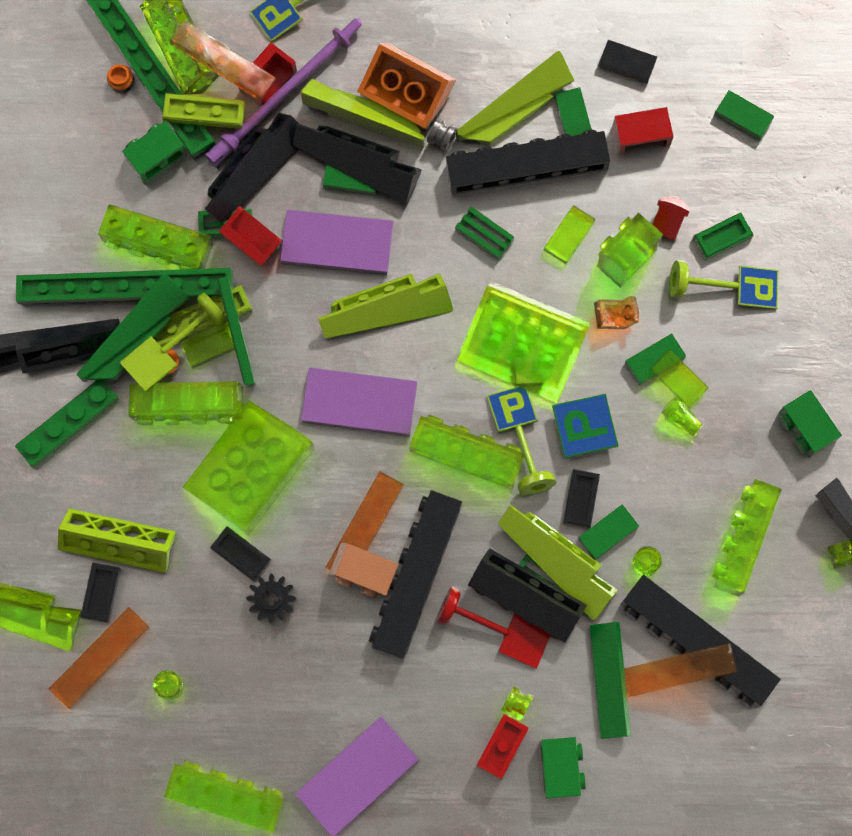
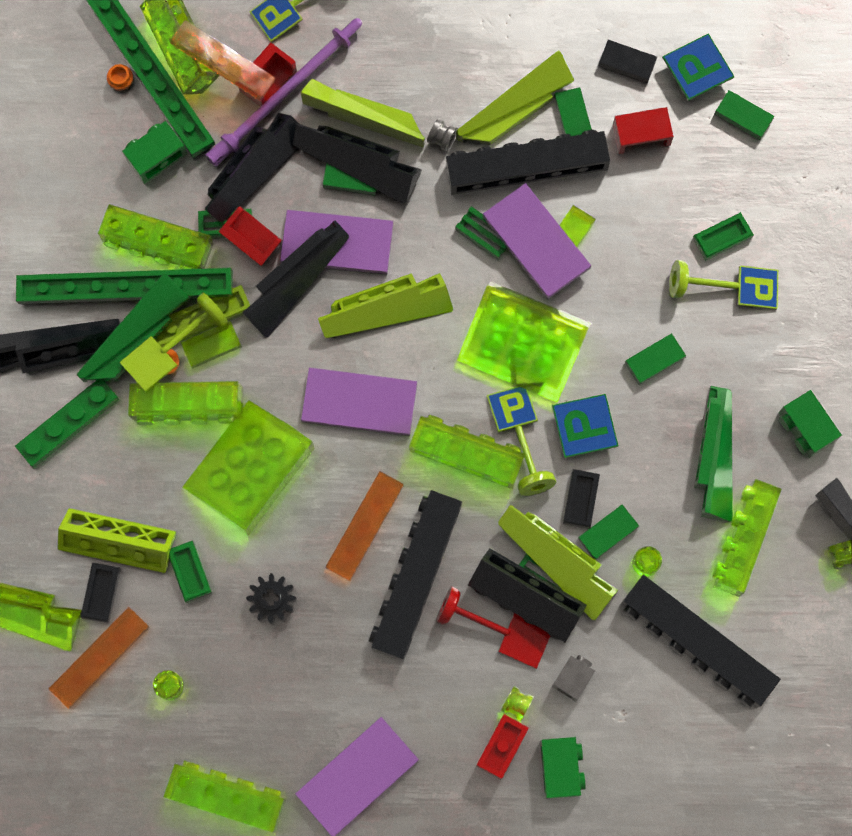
(189, 571): none -> green tile
(203, 111): lime tile -> none
(236, 330): green tile -> none
(240, 553): black tile -> none
(293, 277): none -> black wedge
(363, 570): nougat brick -> none
(406, 85): orange slope -> none
(536, 241): none -> medium lavender tile
(574, 677): none -> flat silver brick
(610, 680): green tile -> none
(616, 313): clear orange bracket -> none
(629, 249): clear neon green brick -> none
(670, 216): red tile -> none
(679, 378): clear neon green tile -> none
(679, 670): clear orange tile -> none
(681, 415): clear neon green cone -> none
(698, 67): none -> blue piece
(715, 457): none -> green wedge

